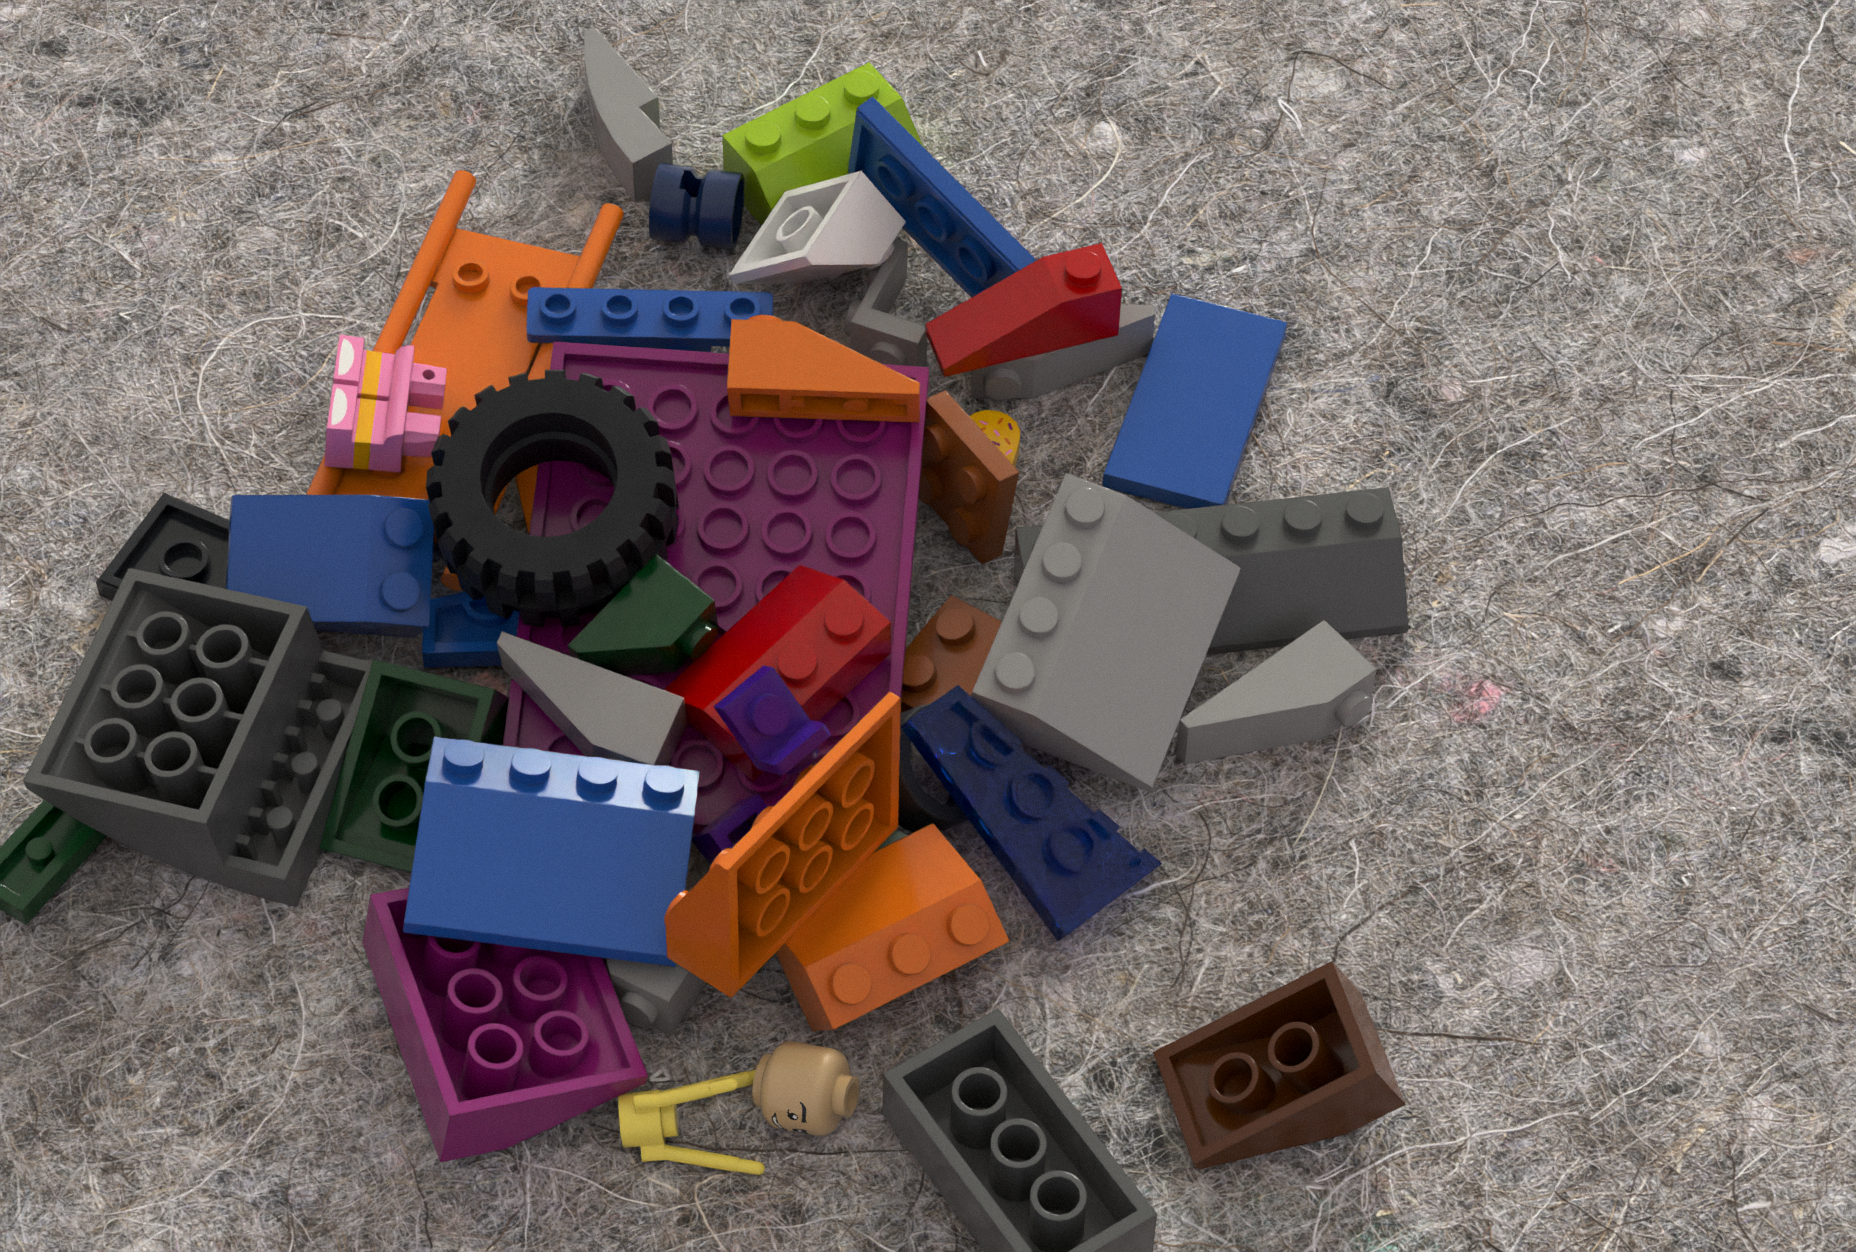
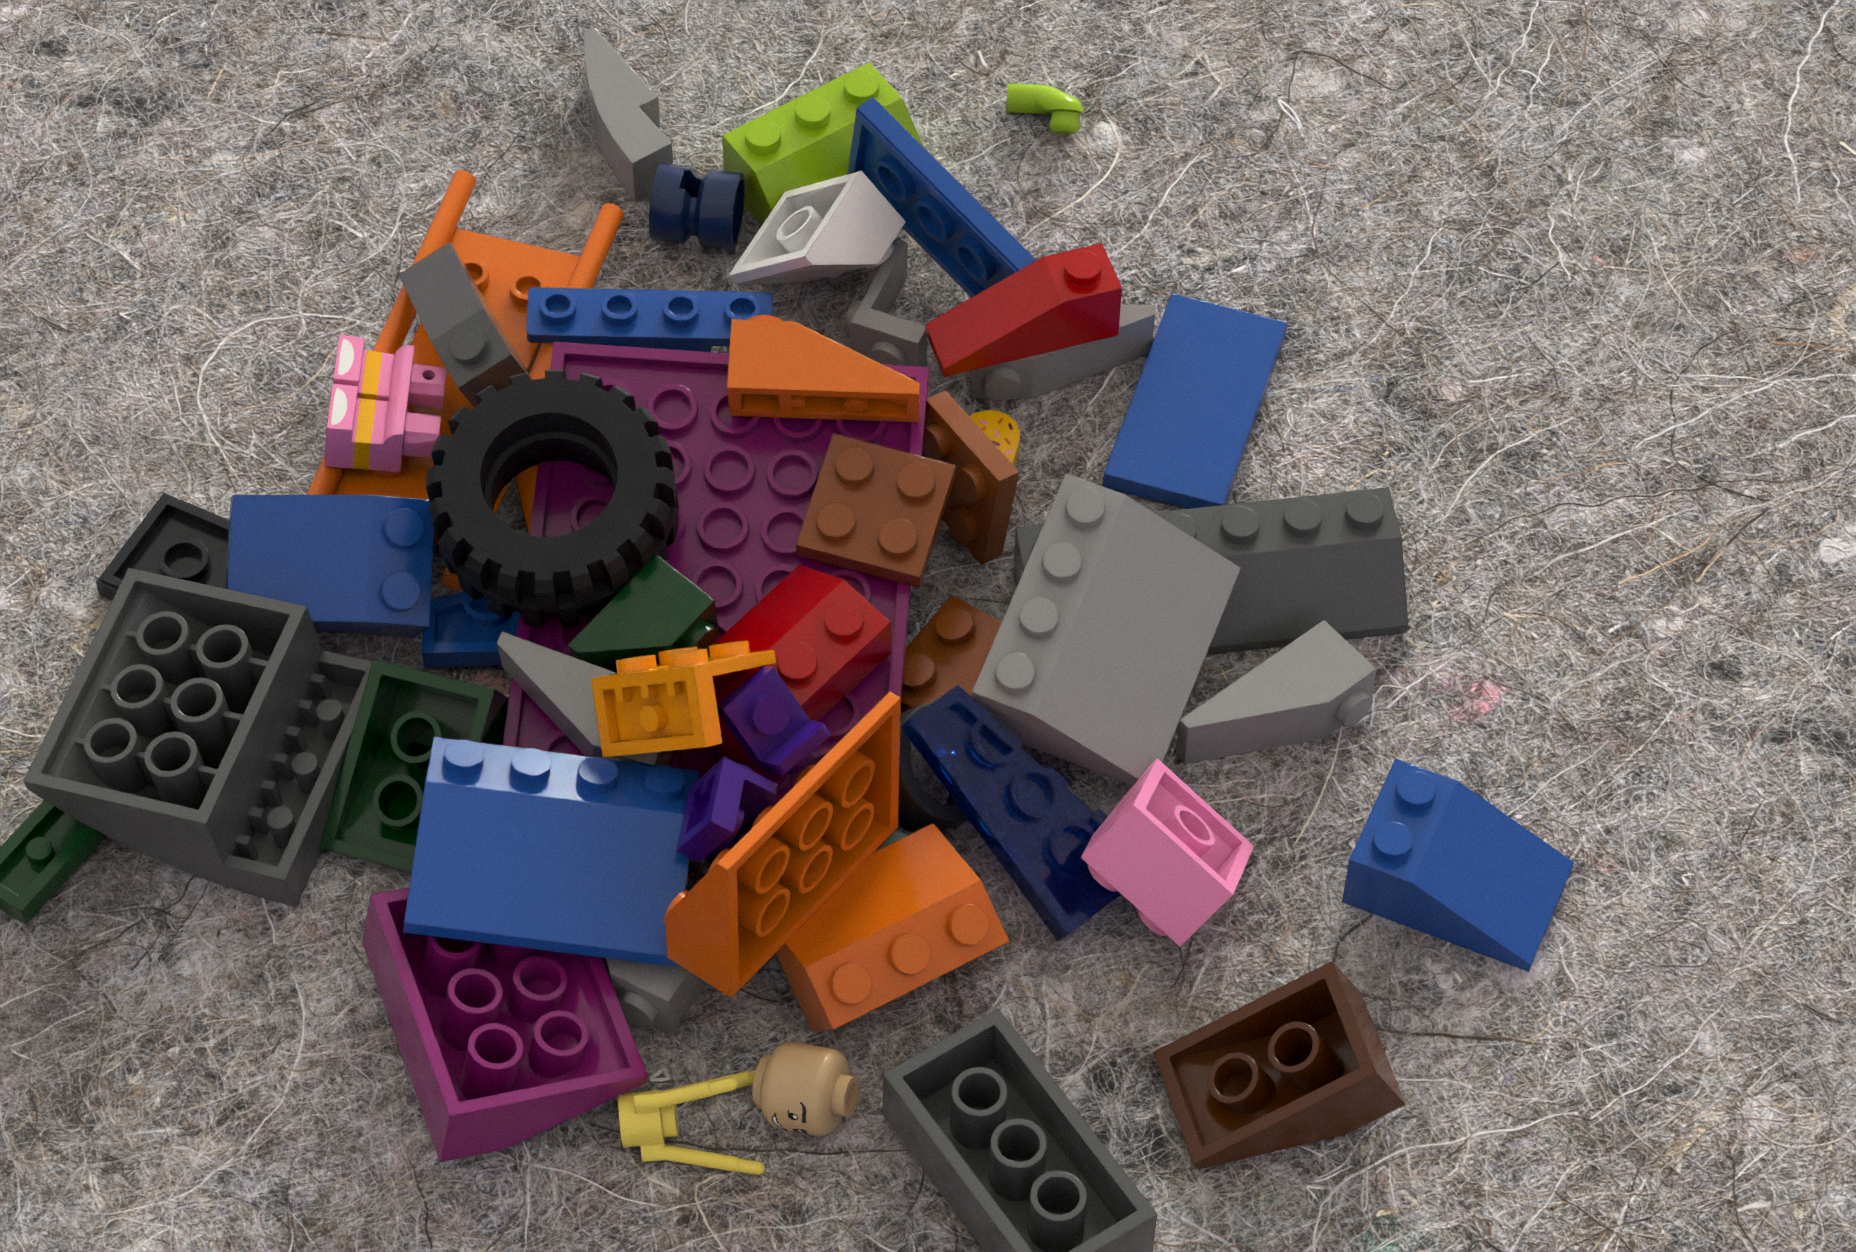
(461, 323): none -> dark grey slope
(667, 703): none -> light orange bracket
(719, 806): none -> dark purple bracket
(876, 510): none -> dark orange plate
(1047, 100): none -> lime arm
(1168, 854): none -> bright pink slope
(1455, 868): none -> blue slope

